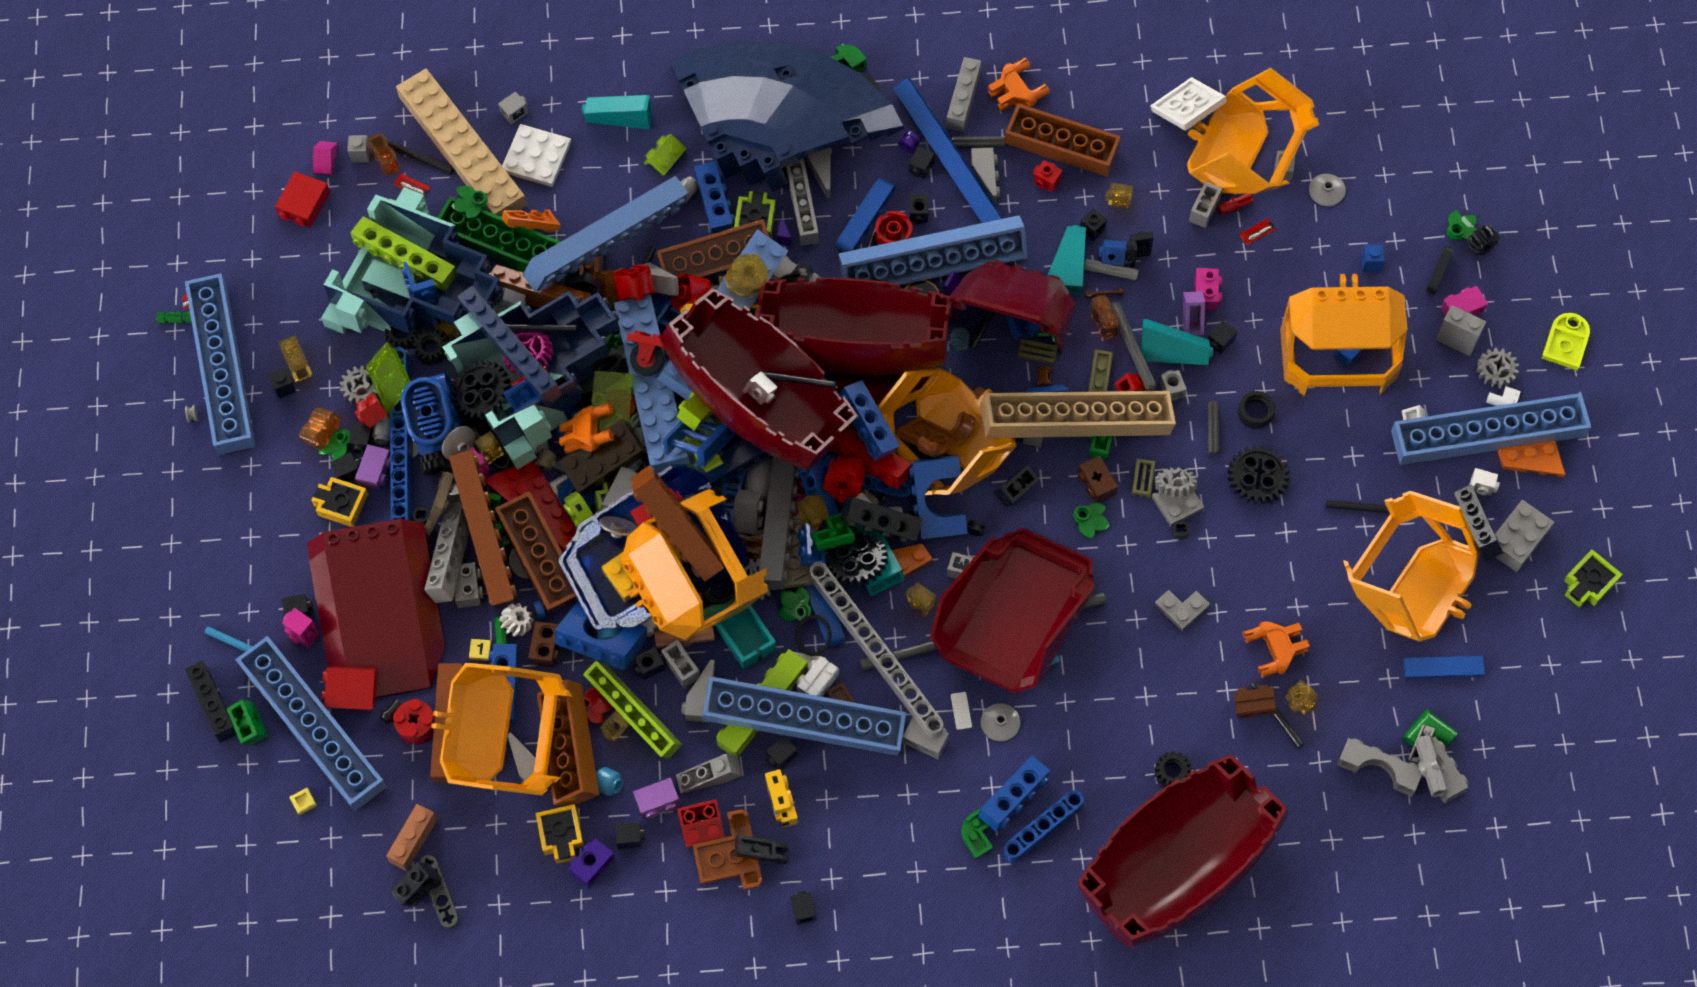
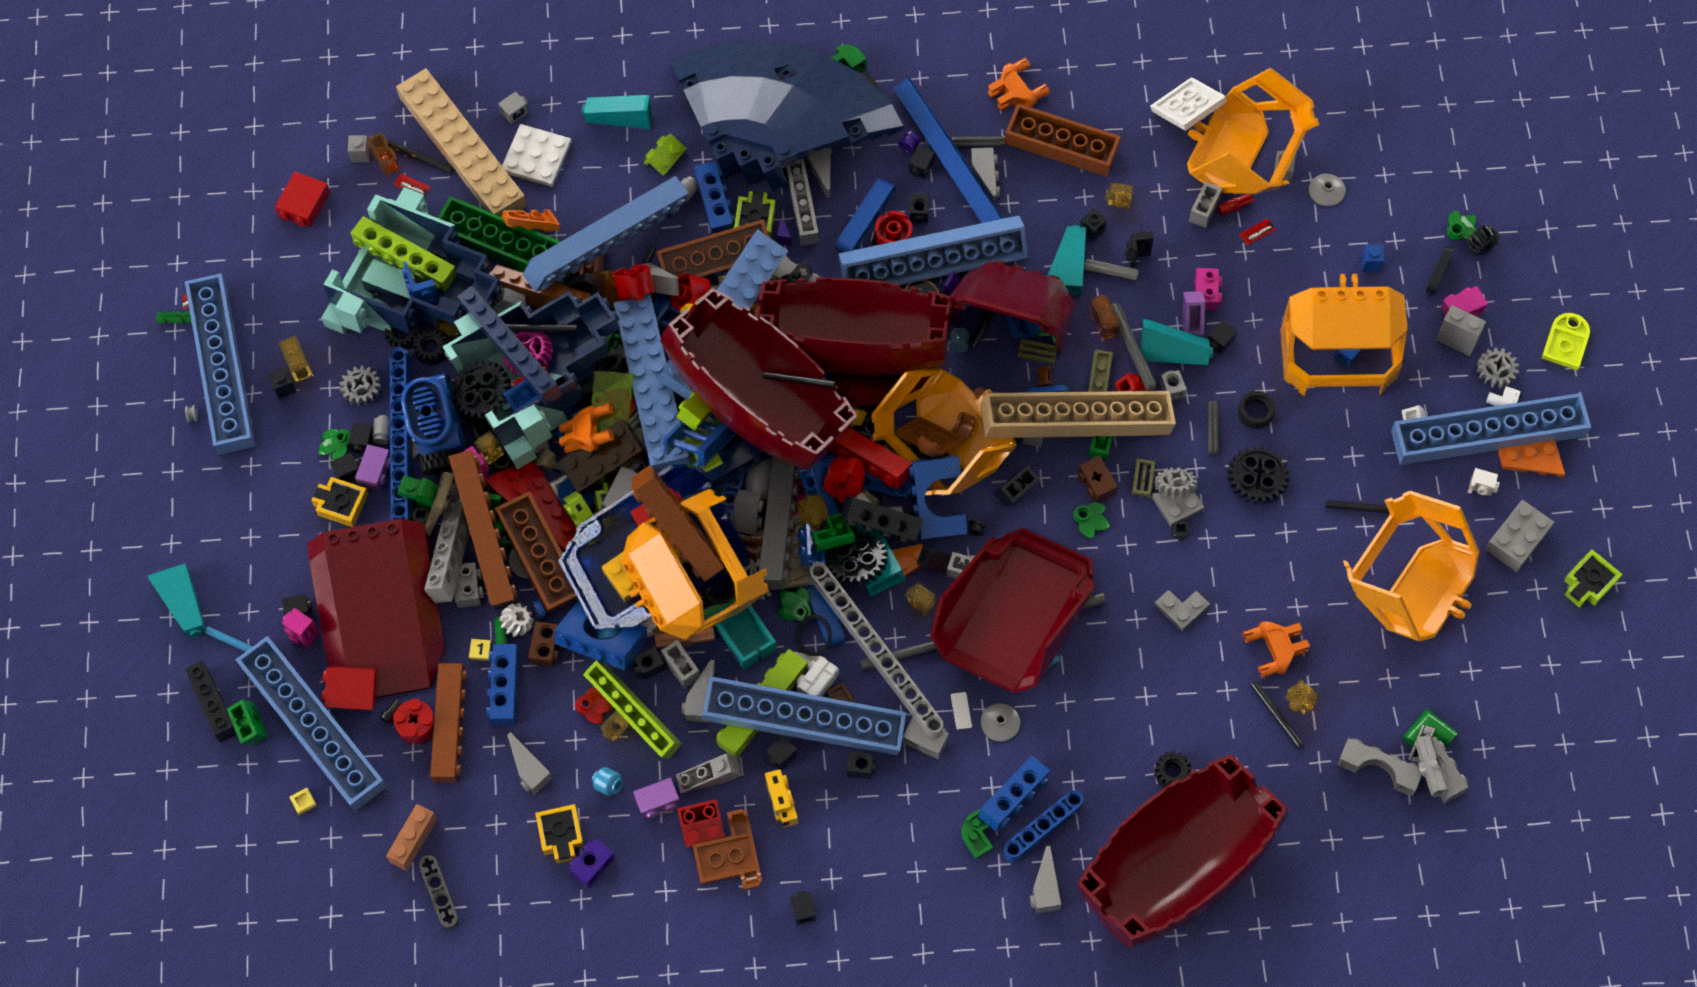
(180, 597): none -> teal slope
(319, 428): clear orange brick -> none
(324, 157): dark pink slope -> none
(370, 410): red brick -> none
(388, 376): clear neon green piece -> none
(415, 884): black brick -> none
(422, 491): none -> green brick
(458, 441): light grey dish -> none
(467, 201): green plate -> none
(480, 723): light orange windscreen -> none
(571, 749): dark orange brick -> none
(617, 526): light grey dish -> none
(629, 835): black brick -> none
(647, 355): plate -> none
(746, 275): clear yellow brick -> none
(760, 388): white brick -> none
(760, 849): black hinge -> none
(855, 758): none -> black brick
(870, 422): blue brick -> none
(933, 559): none -> black brick
(963, 94): light grey brick -> none
(1045, 891): none -> light grey slope
(1047, 176): red brick -> none
(1089, 293): reddish brown hinge -> none
(1112, 252): blue brick -> none
(1255, 702): reddish brown brick -> none
(1443, 667): blue tile -> none
(1478, 522): black brick -> none

